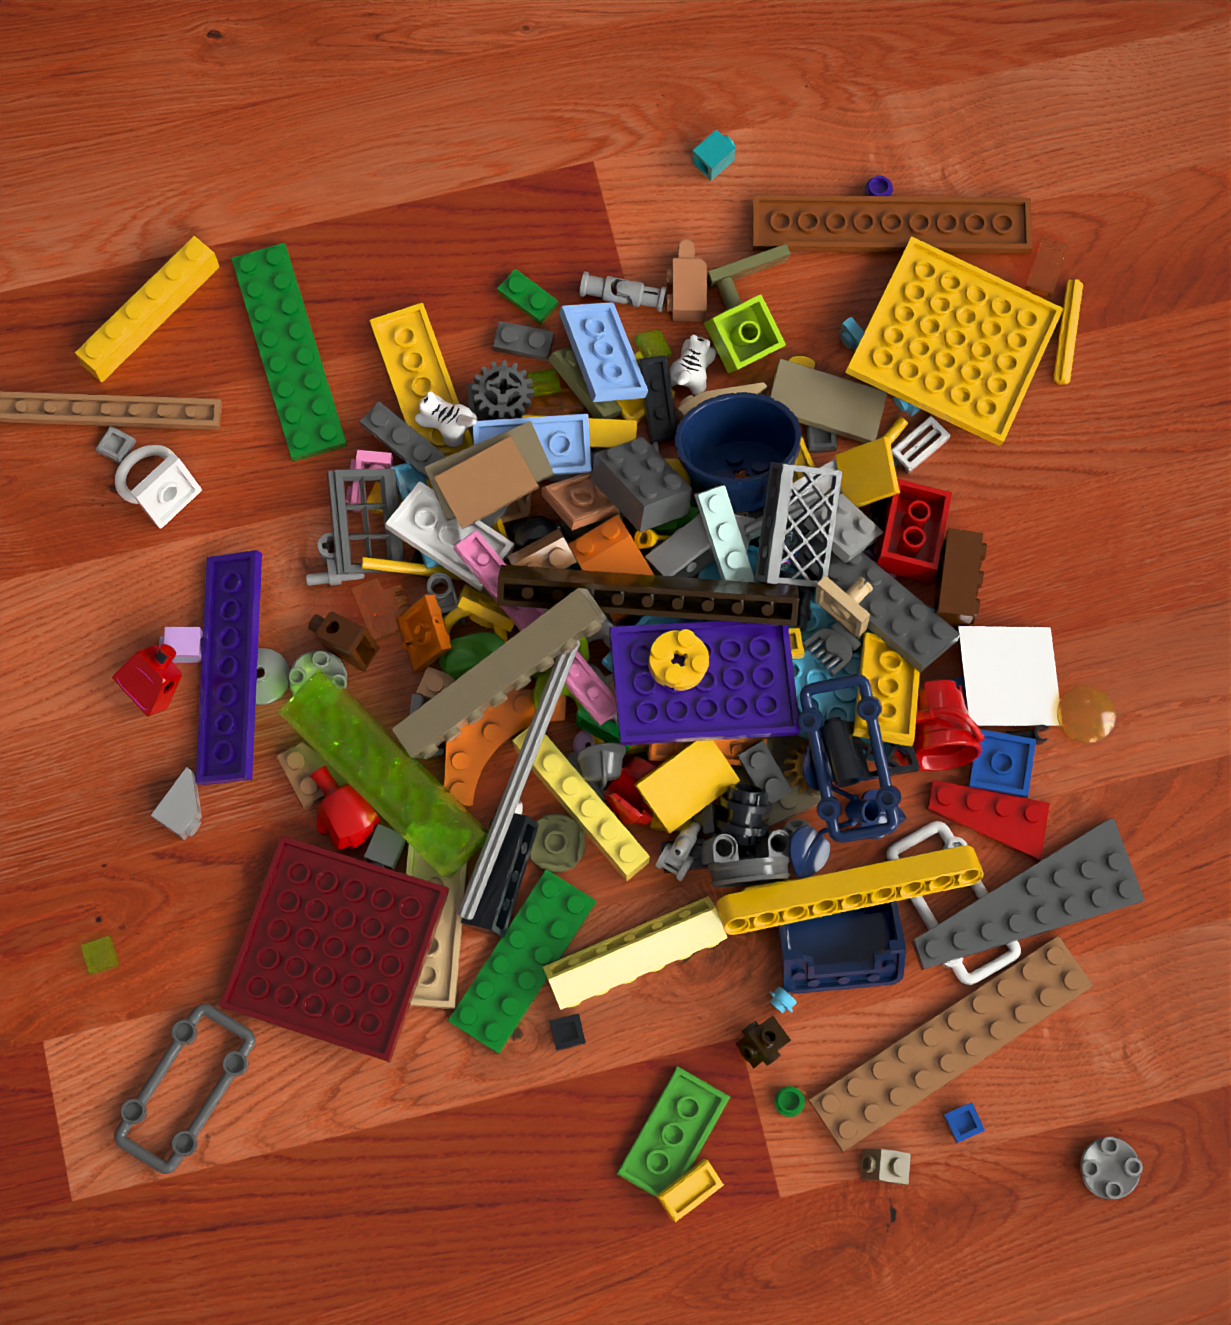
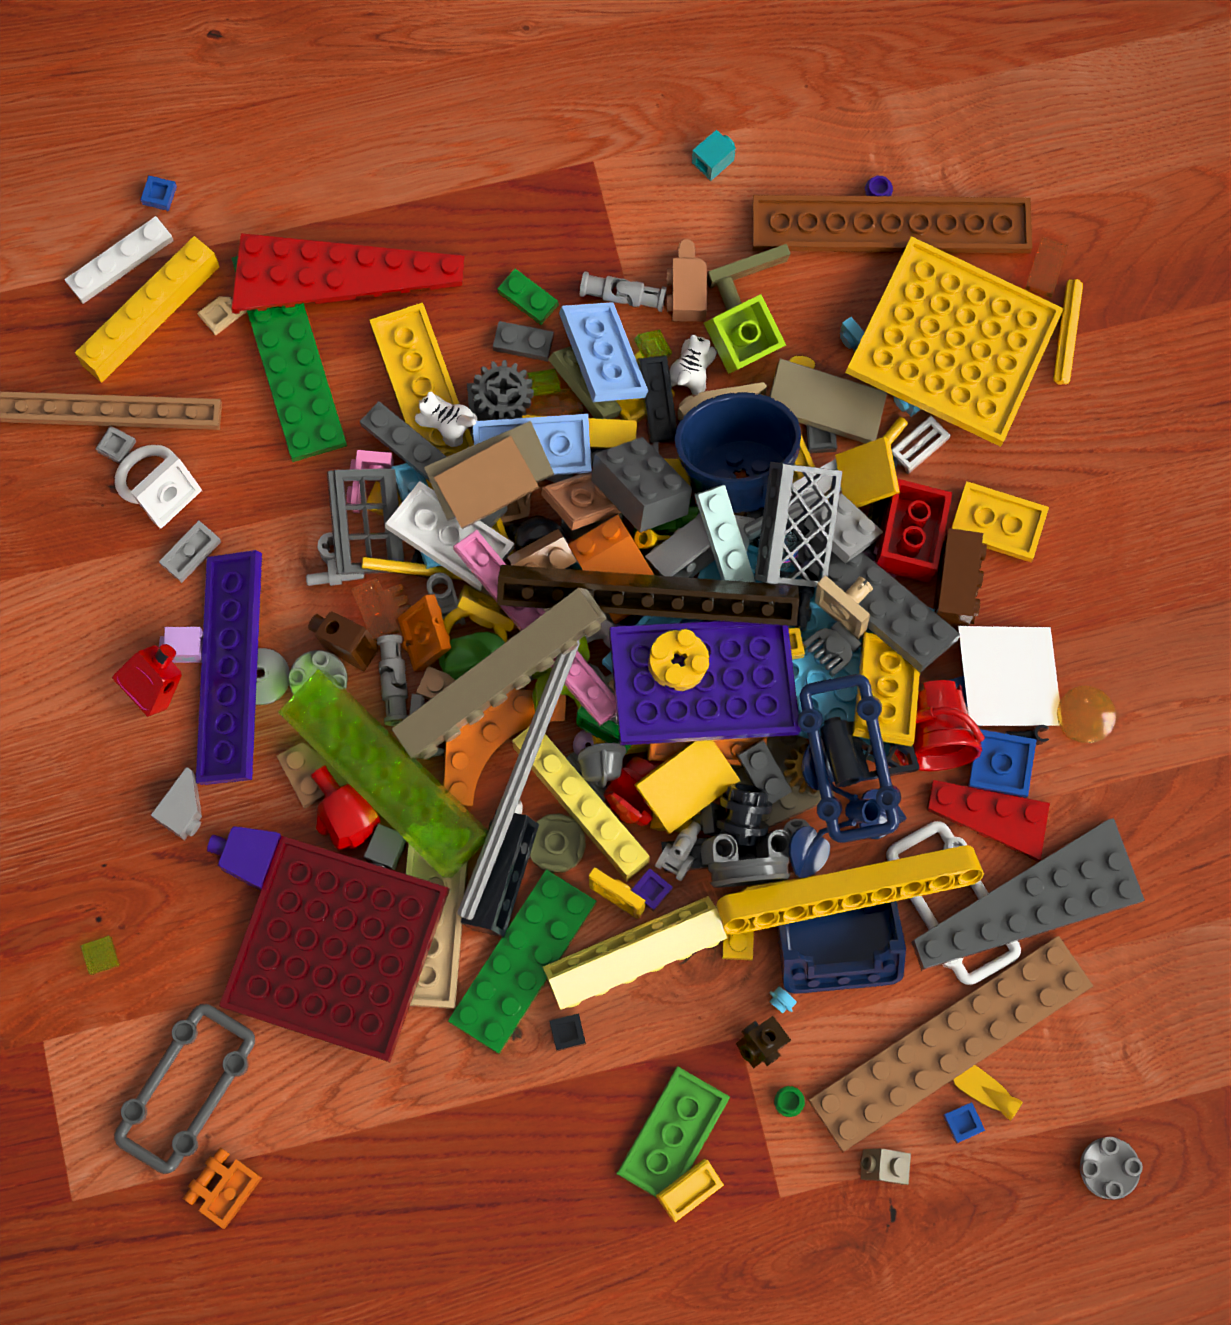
(119, 259): none -> white plate
(158, 193): none -> blue plate
(190, 551): none -> light grey plate
(219, 314): none -> tan tile
(229, 1193): none -> orange plate
(245, 853): none -> dark purple torso
(301, 271): none -> red wing
(393, 679): none -> light grey piece
(616, 893): none -> yellow plate
(652, 889): none -> dark purple plate
(738, 946): none -> yellow plate
(987, 1091): none -> yellow piece
(1007, 522): none -> yellow plate

